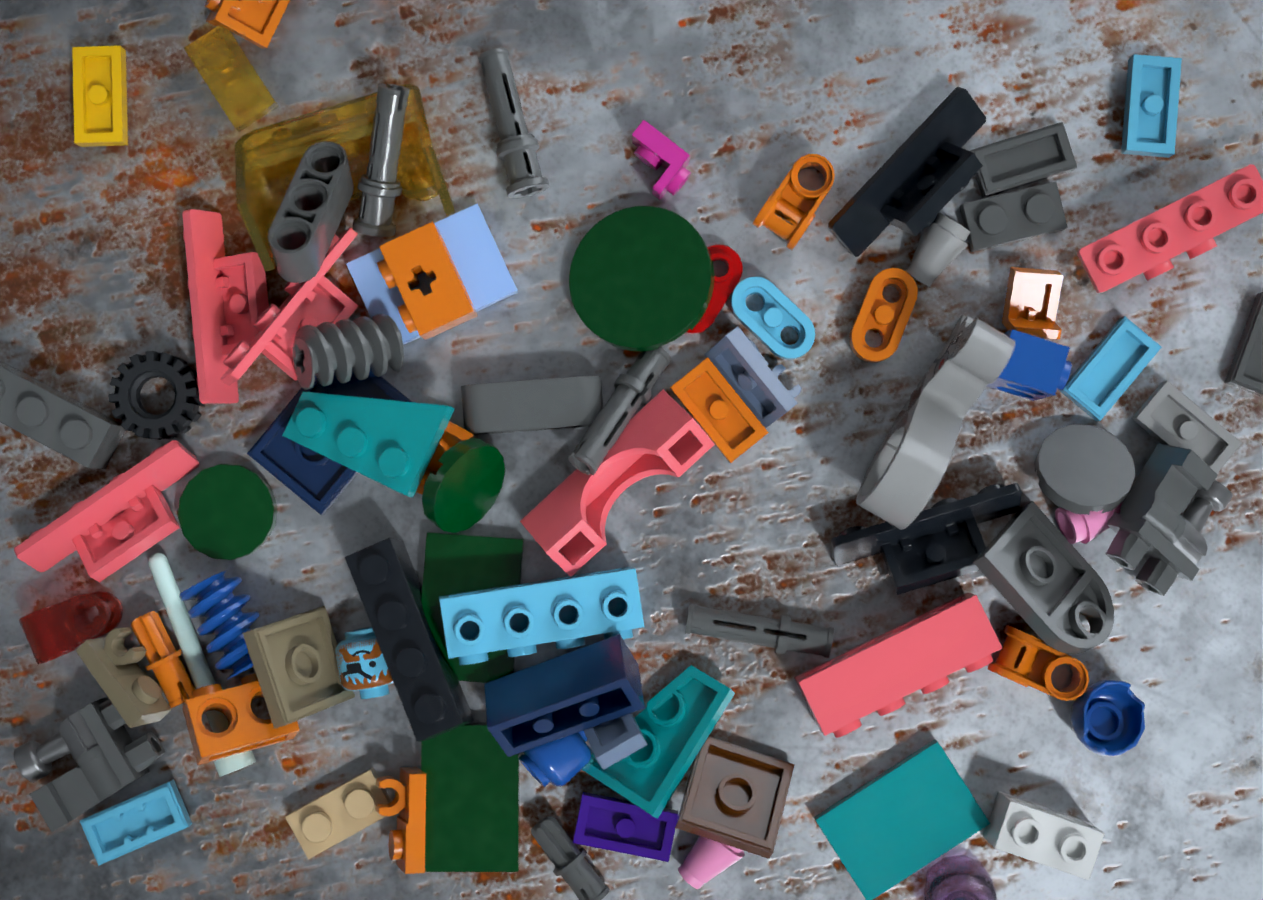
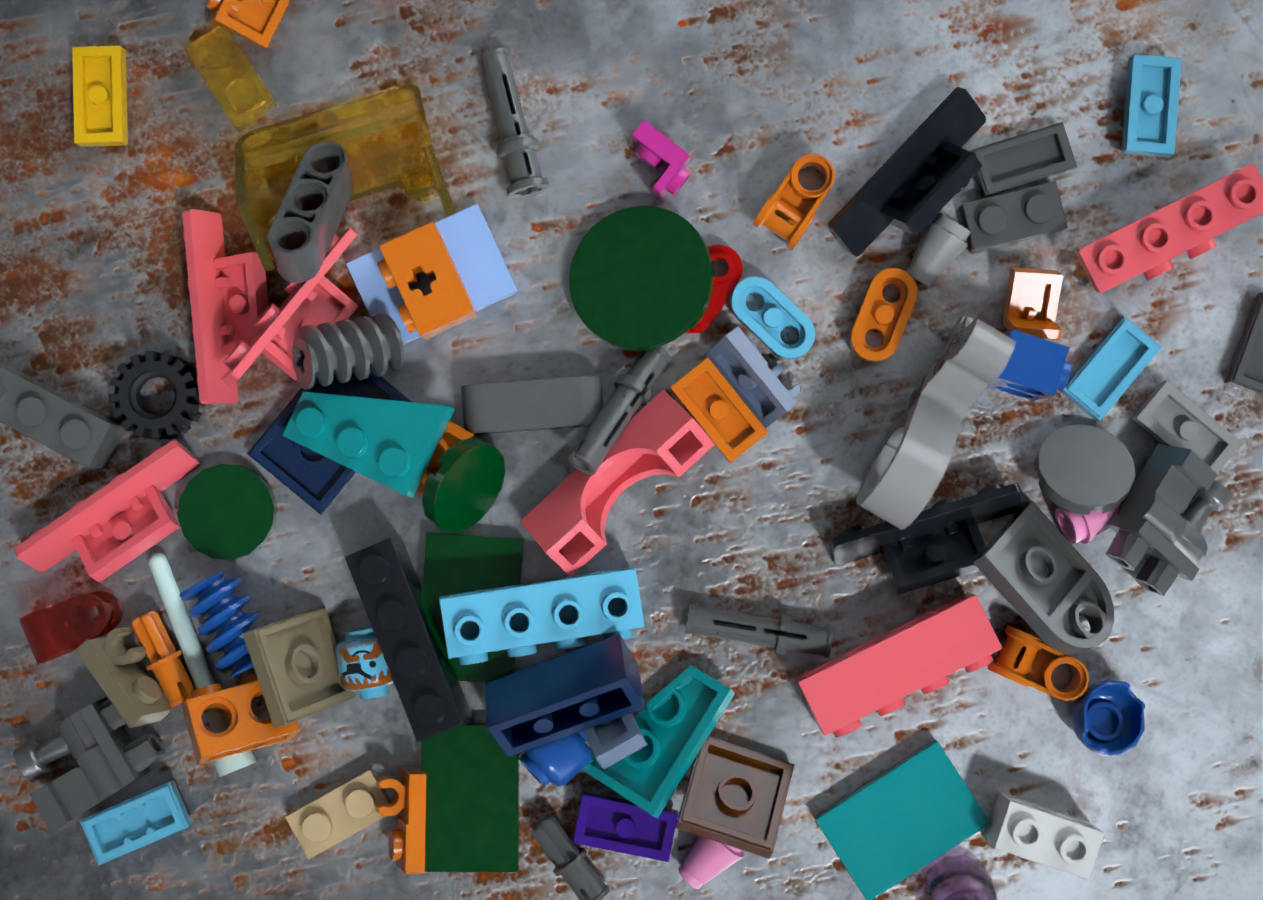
(380, 183): dark grey pin -> none

